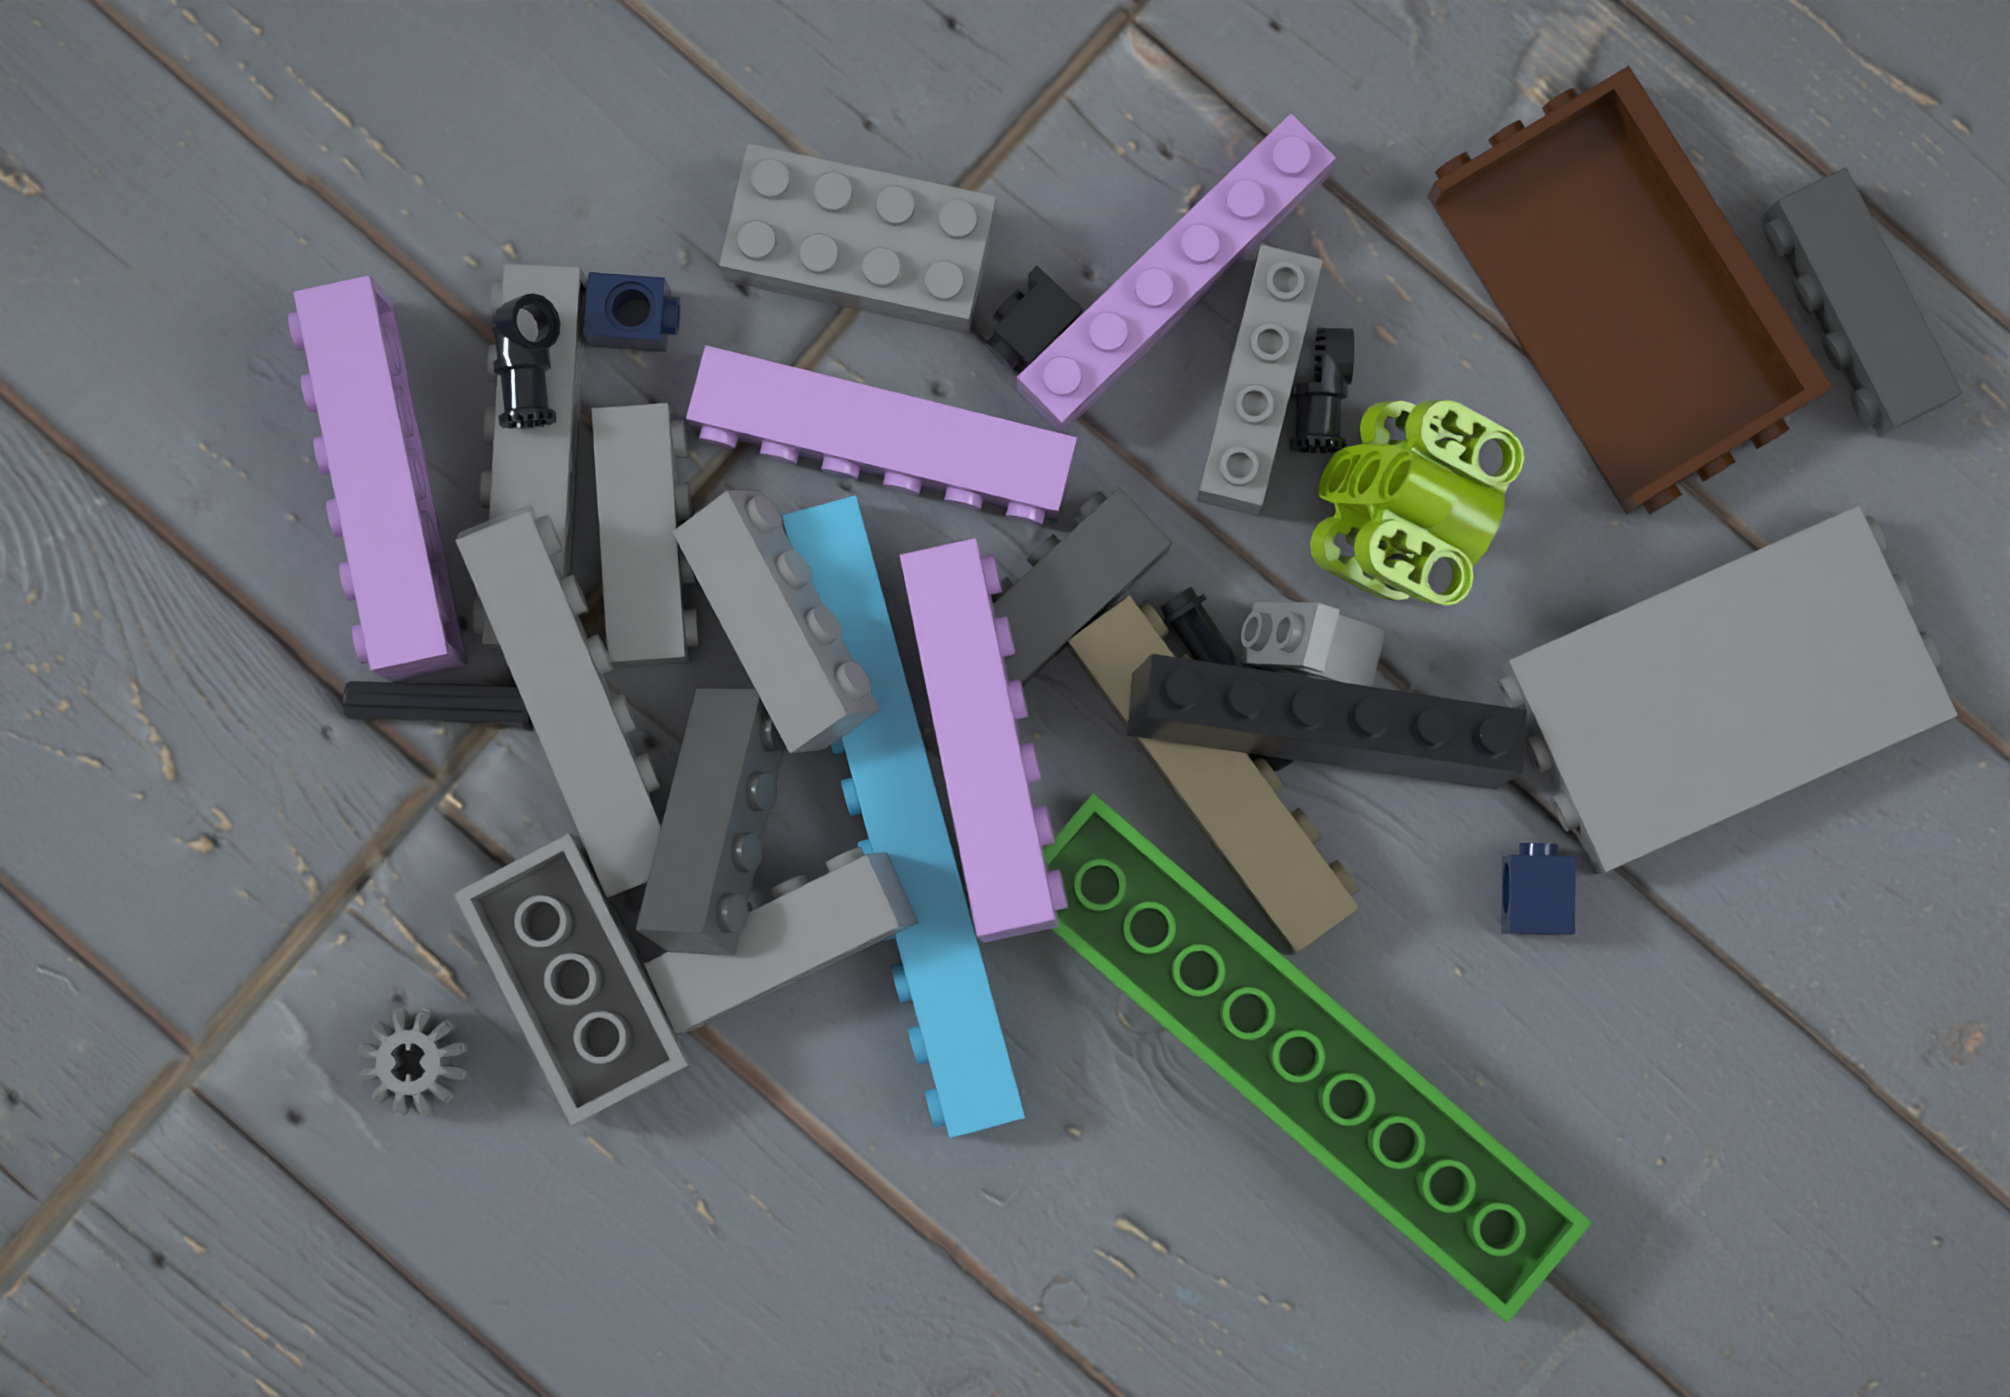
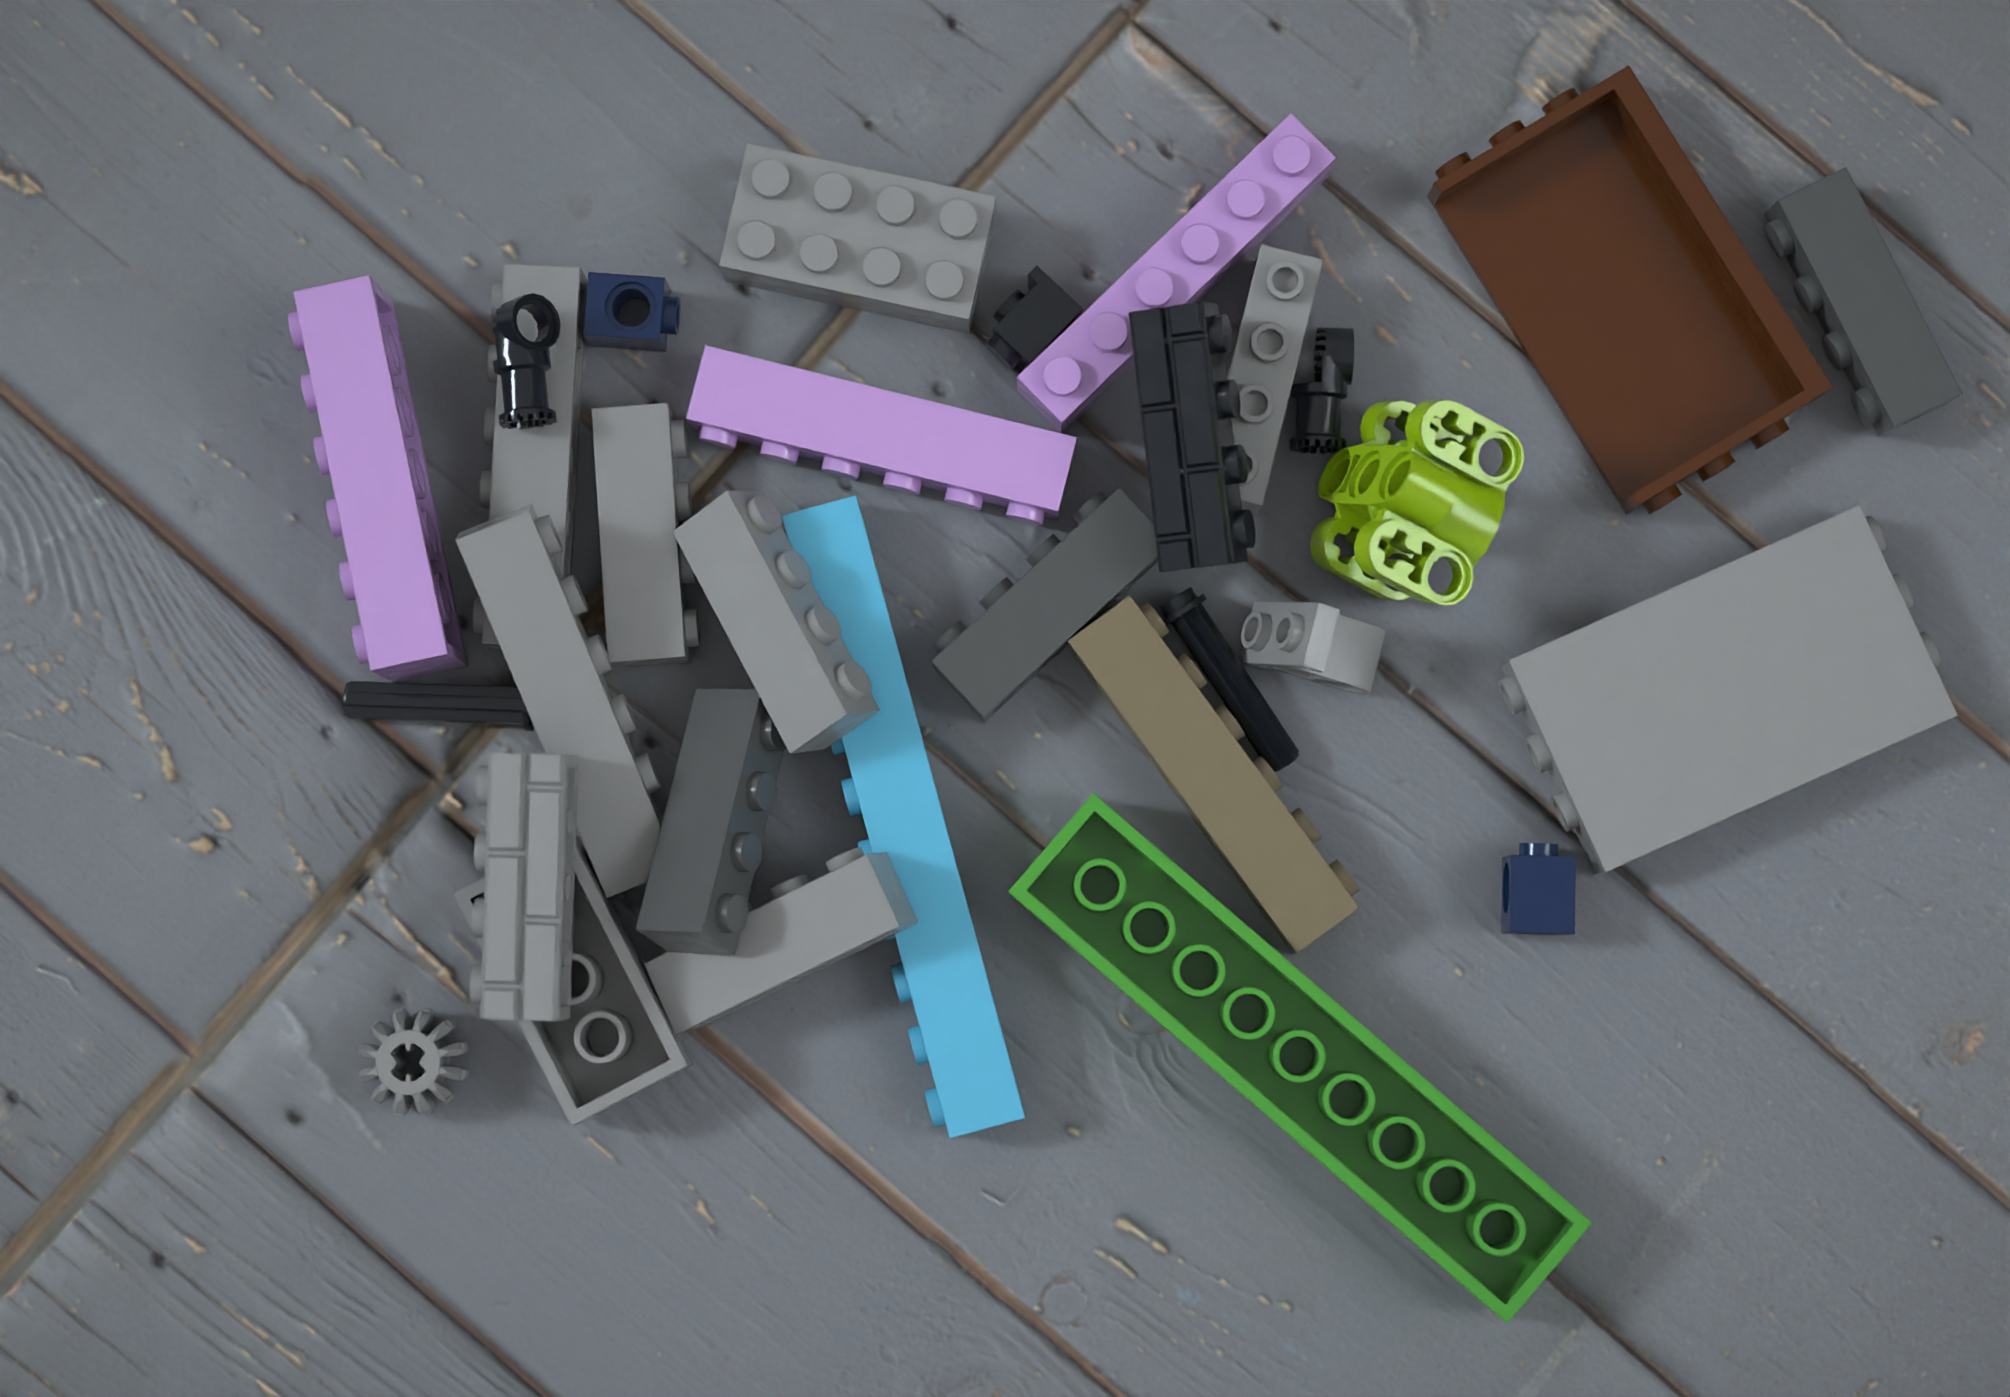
(526, 886): none -> light grey brick
(981, 741): lavender brick -> none
(1190, 436): none -> black brick
(1326, 722): black brick -> none

